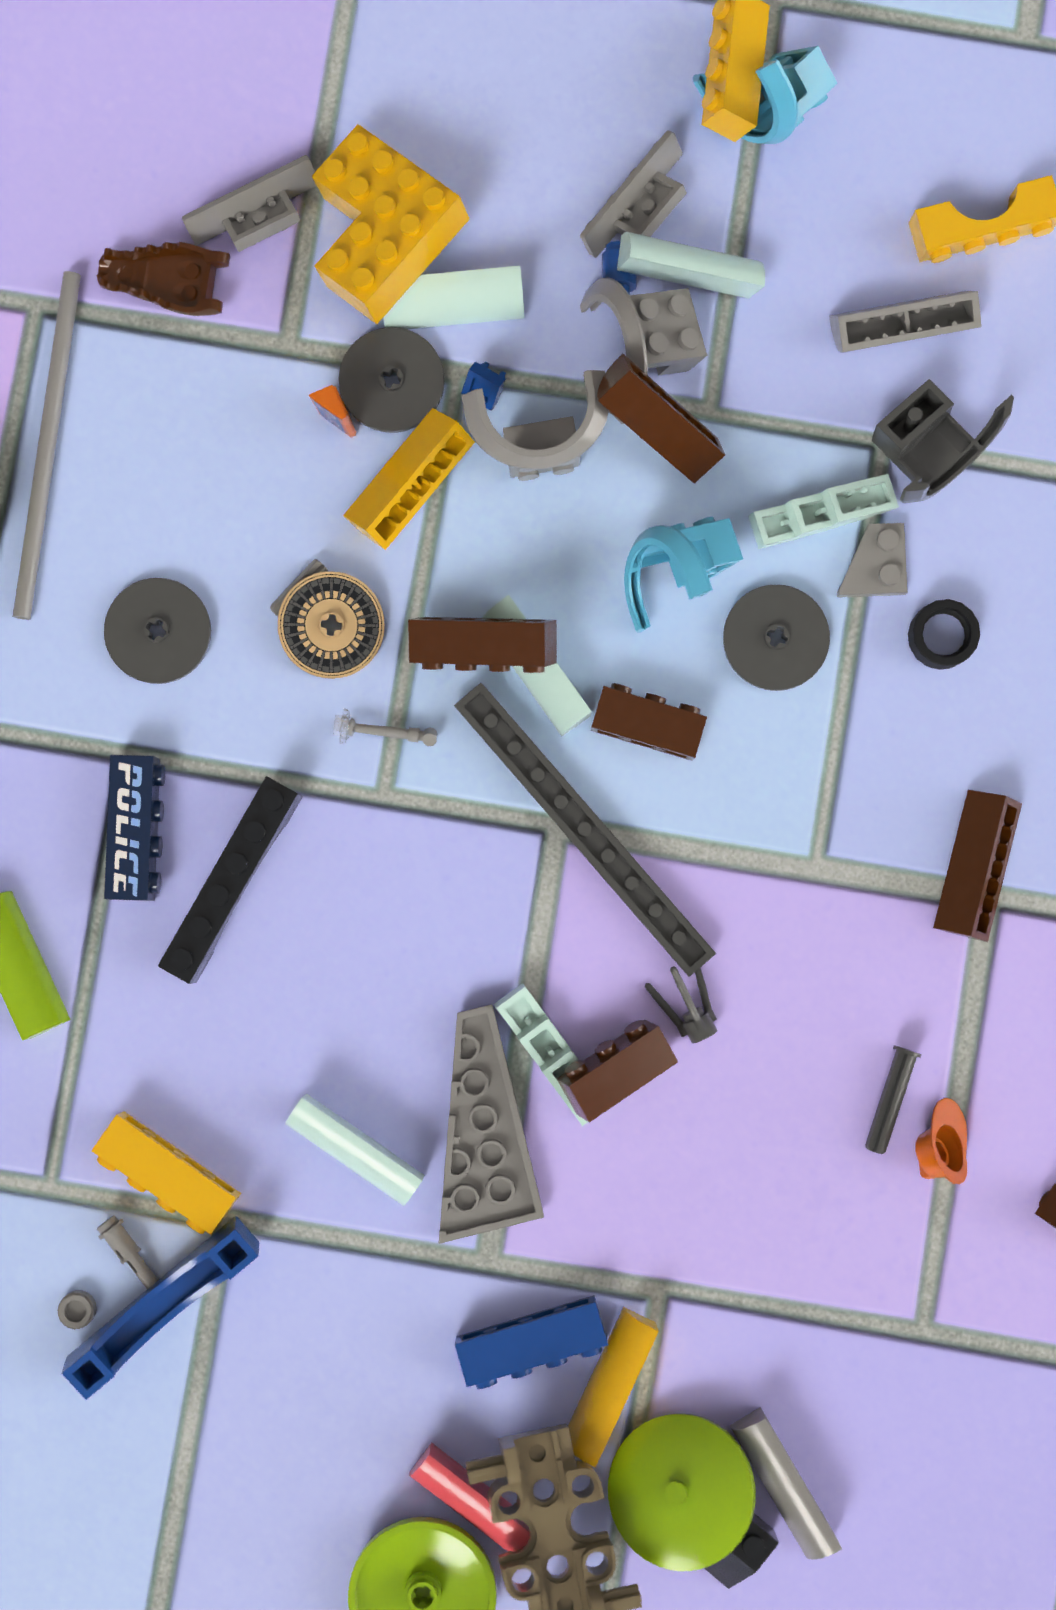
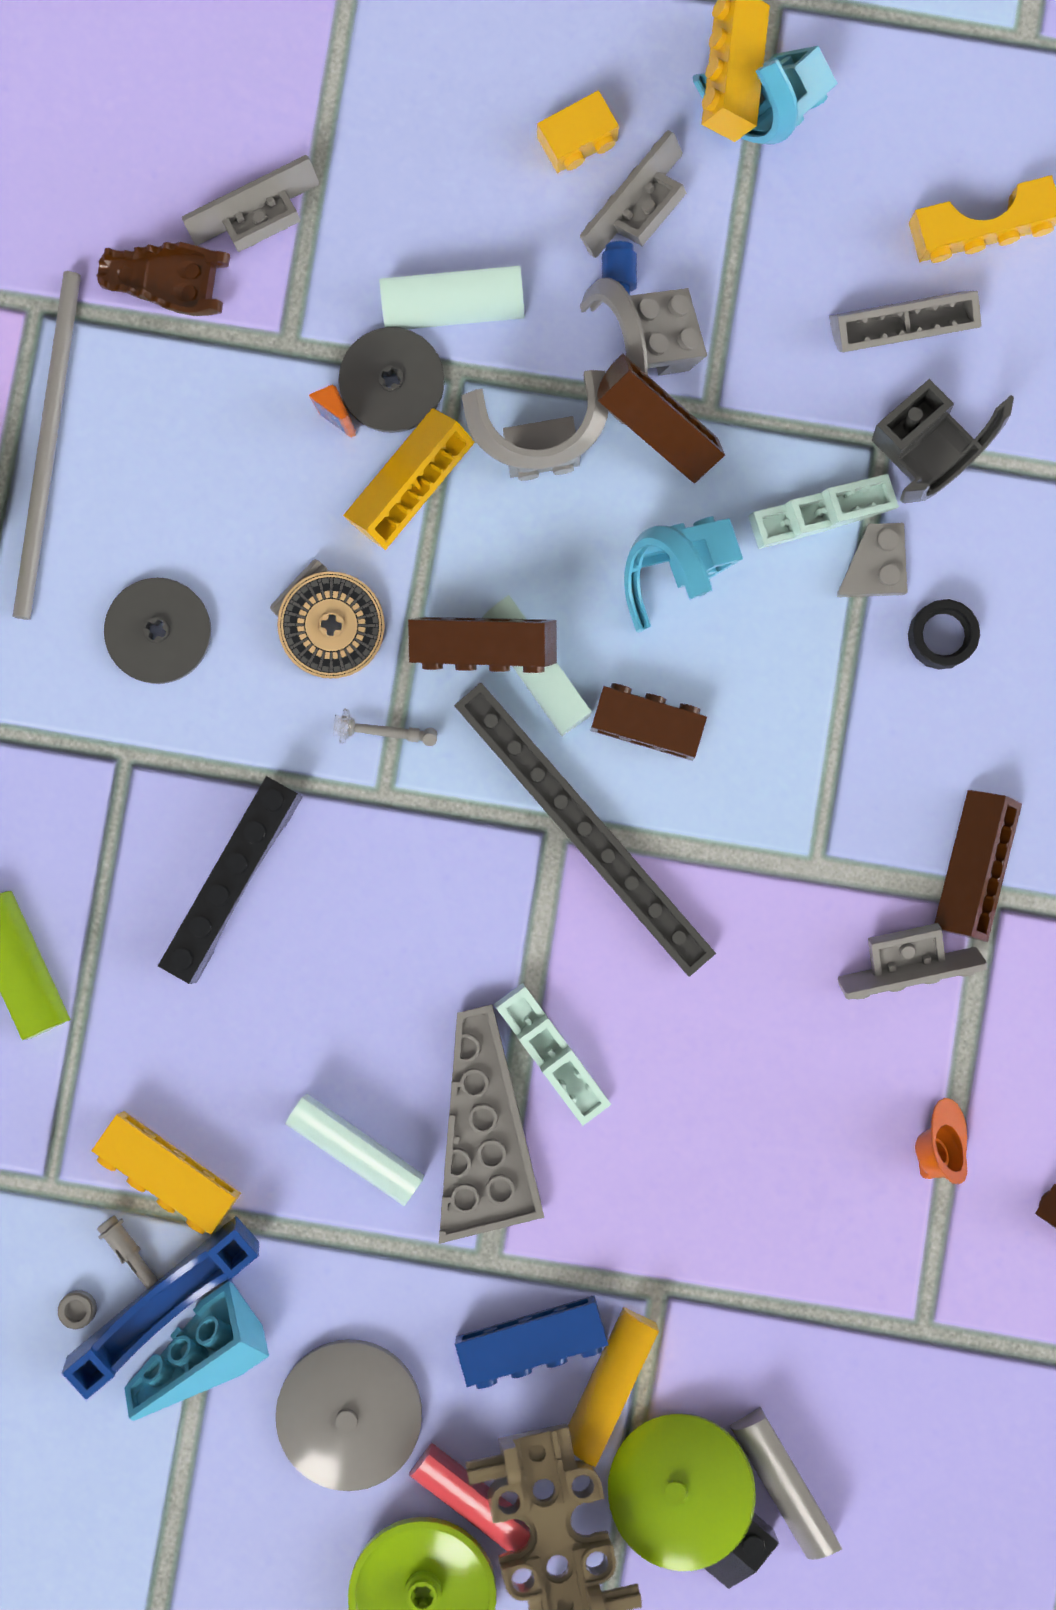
(133, 828): dark blue brick -> none
(210, 1350): none -> medium azure wedge
(348, 1415): none -> light grey dish
(397, 224): yellow piece -> none
(481, 377): blue tile -> none
(578, 132): none -> yellow brick
(616, 1069): reddish brown brick -> none
(690, 265): light aqua brick -> none
(697, 1022): dark grey plant -> none
(802, 628): dark grey piece -> none
(891, 1099): dark grey axle -> none
(909, 960): none -> light grey bracket

